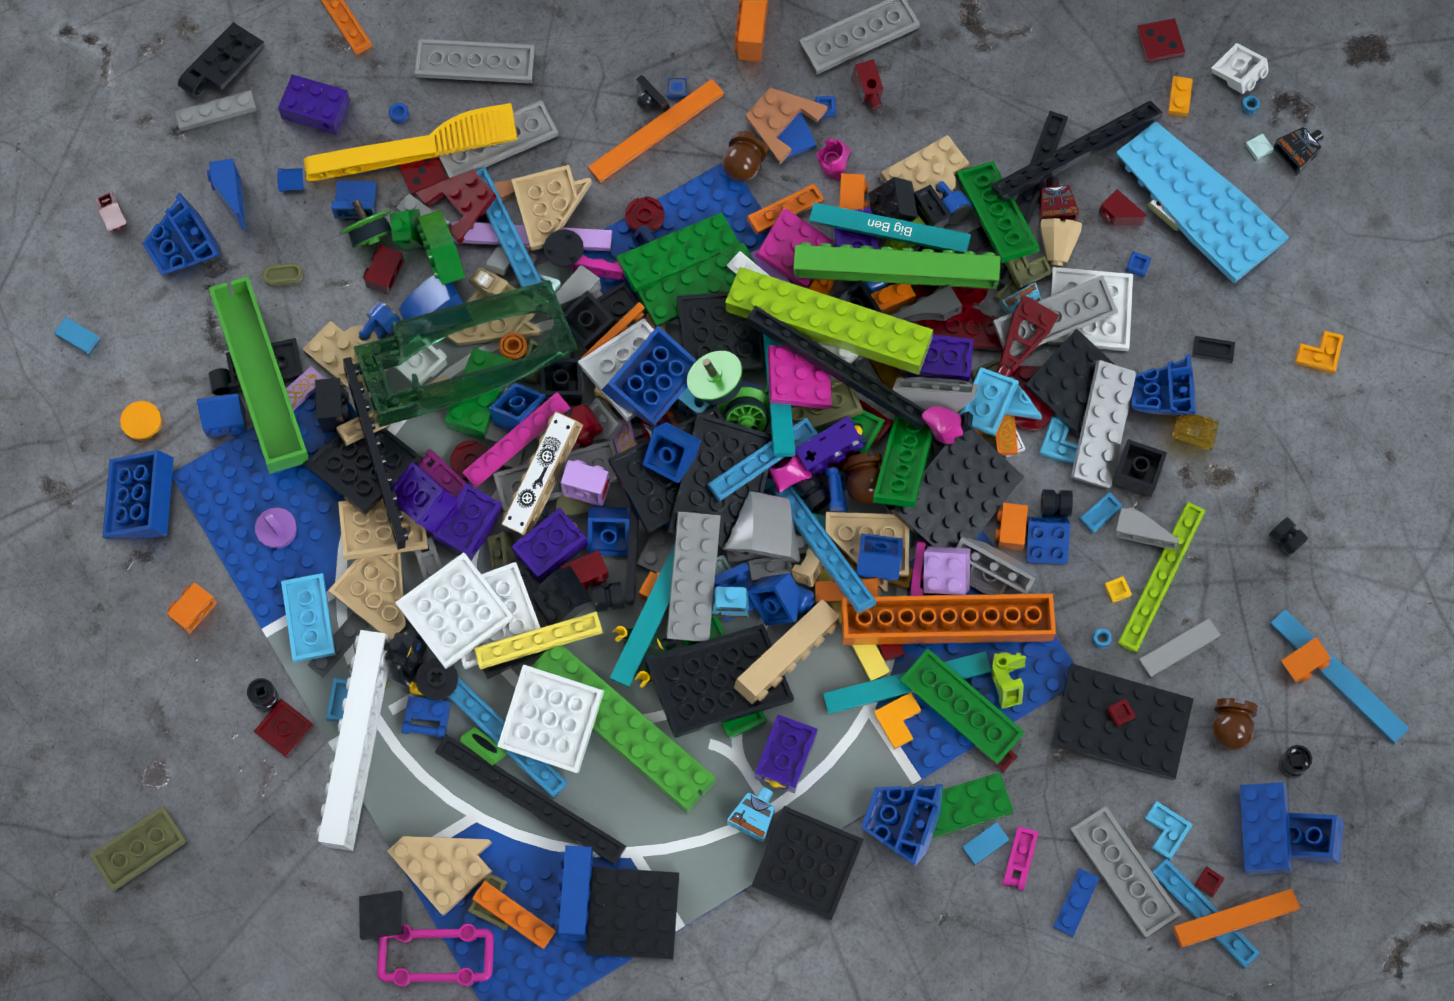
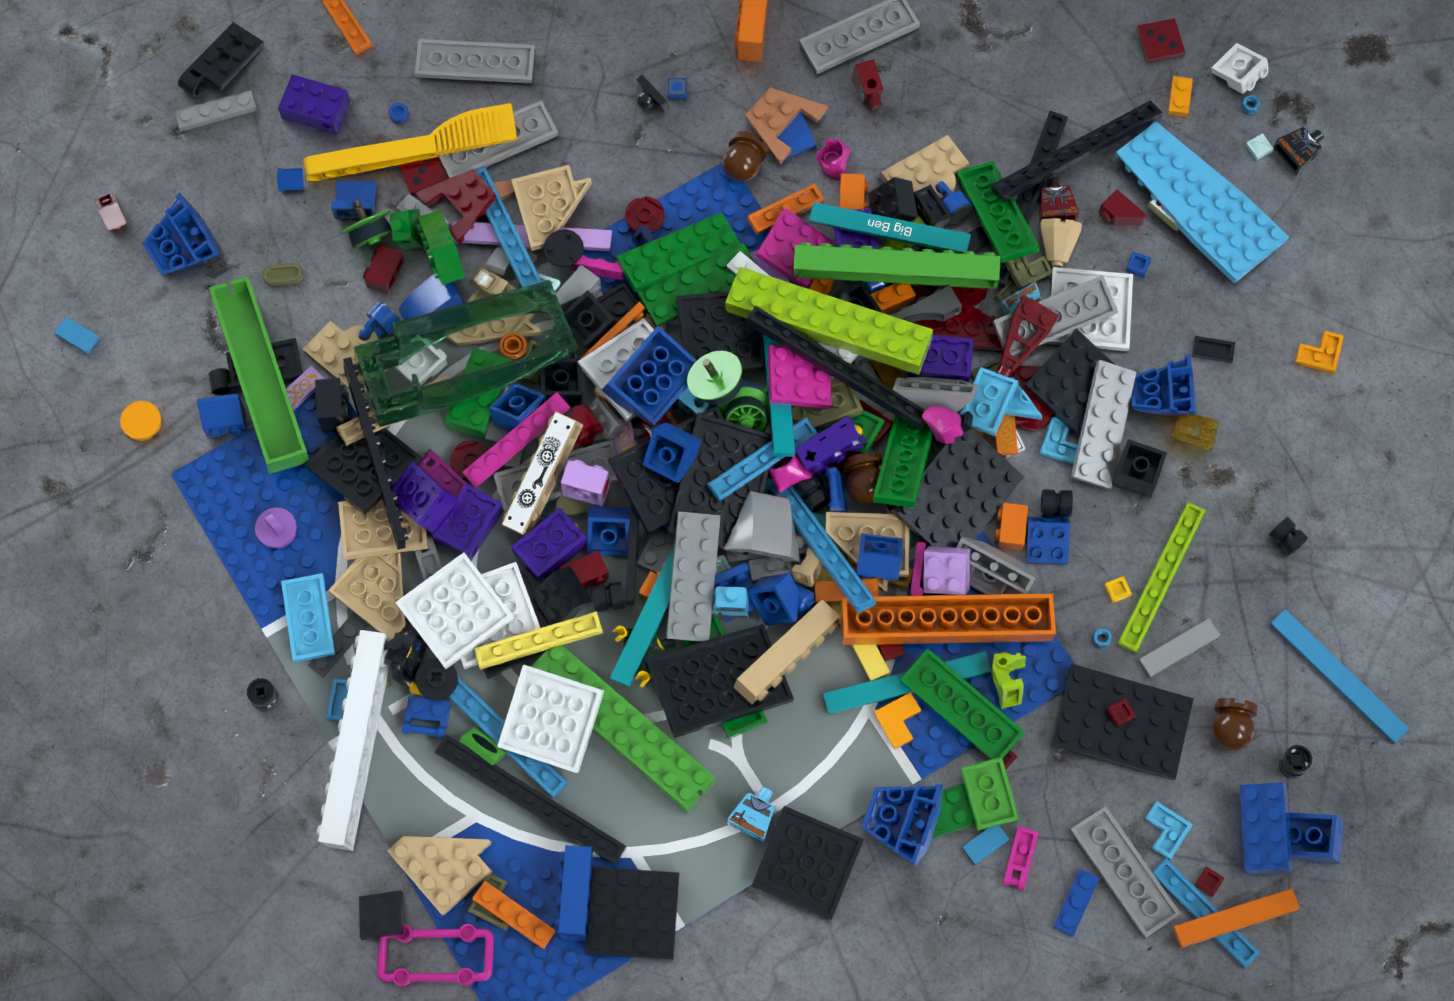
(138, 496): blue slope -> none
(138, 848): olive plate -> none
(191, 607): orange brick -> none
(227, 183): blue slope -> none
(283, 728): dark red tile -> none
(500, 549): olive slope -> none
(655, 131): orange tile -> none
(786, 753): dark purple piece -> none
(828, 101): blue tile -> none
(989, 793): none -> bright green tile
(1101, 513): dark azure tile -> none
(1140, 528): light grey slope -> none
(1306, 660): orange brick -> none

